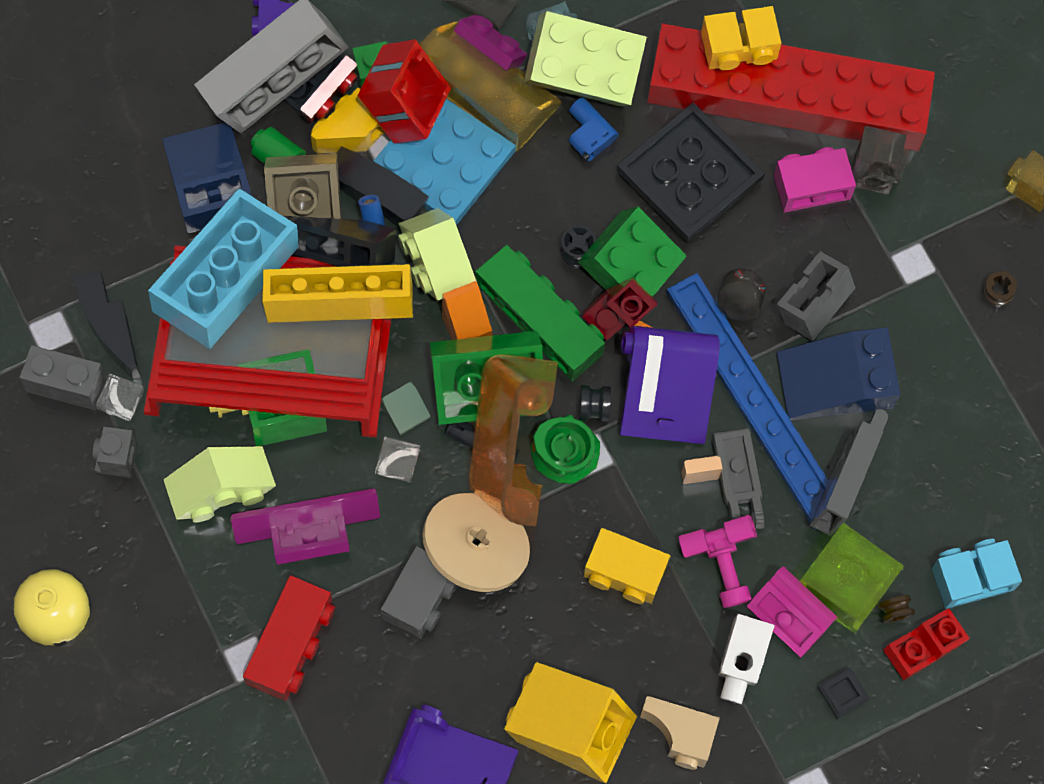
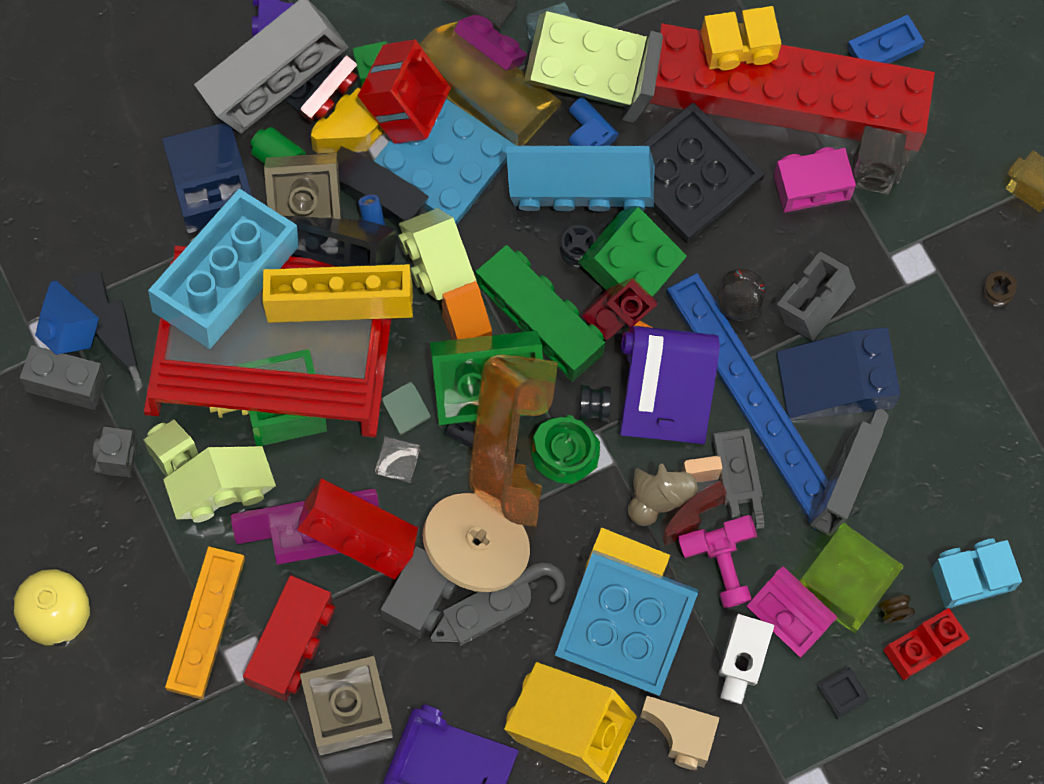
(65, 321): none -> blue slope
(120, 397): clear tile -> none
(170, 446): none -> yellowish green slope
(205, 623): none -> light orange plate
(346, 705): none -> dark tan brick
(358, 529): none -> red brick
(490, 609): none -> dark grey plate
(580, 177): none -> dark azure slope
(626, 622): none -> dark azure plate
(646, 77): none -> dark grey tile
(659, 493): none -> dark tan piece
(687, 517): none -> clear red slope
(887, 42): none -> blue plate

